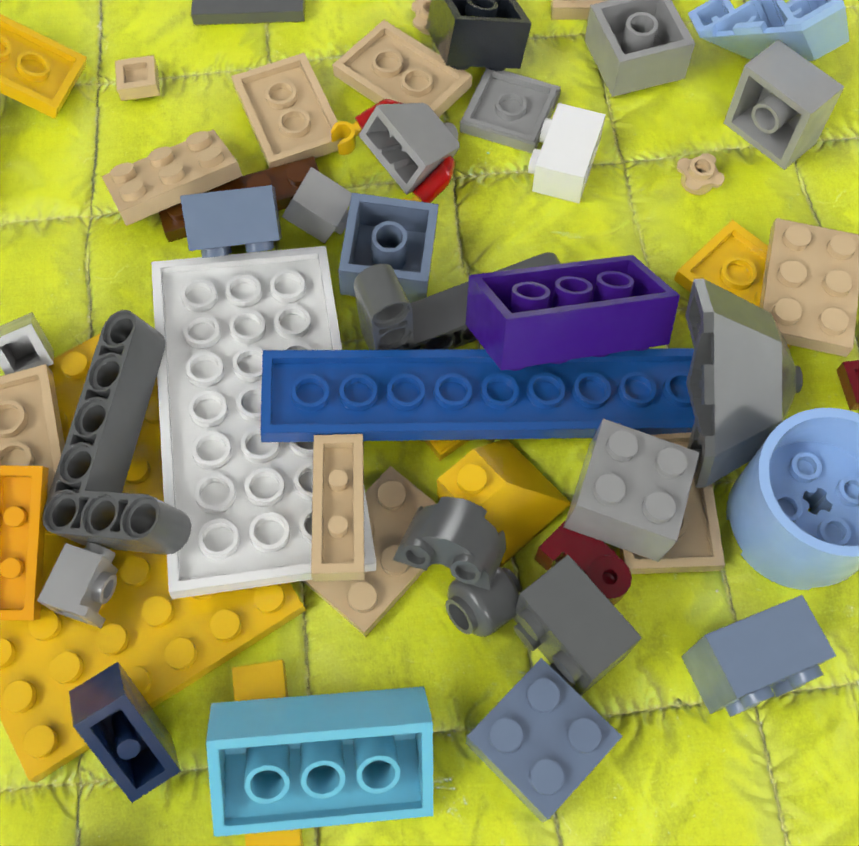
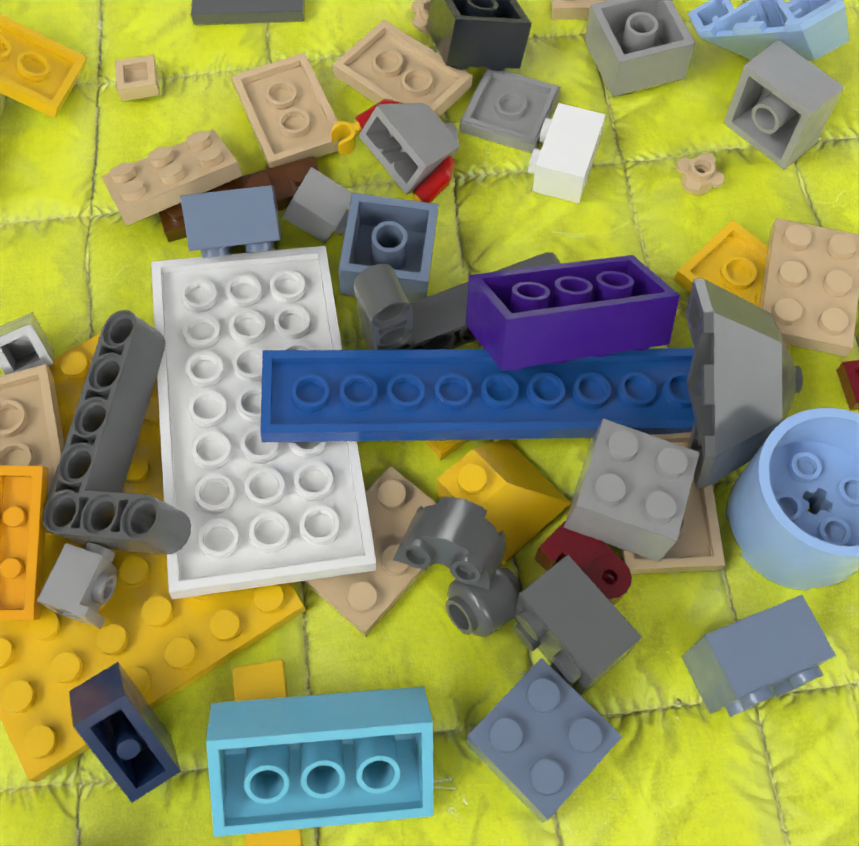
(338, 508): tan plate -> none

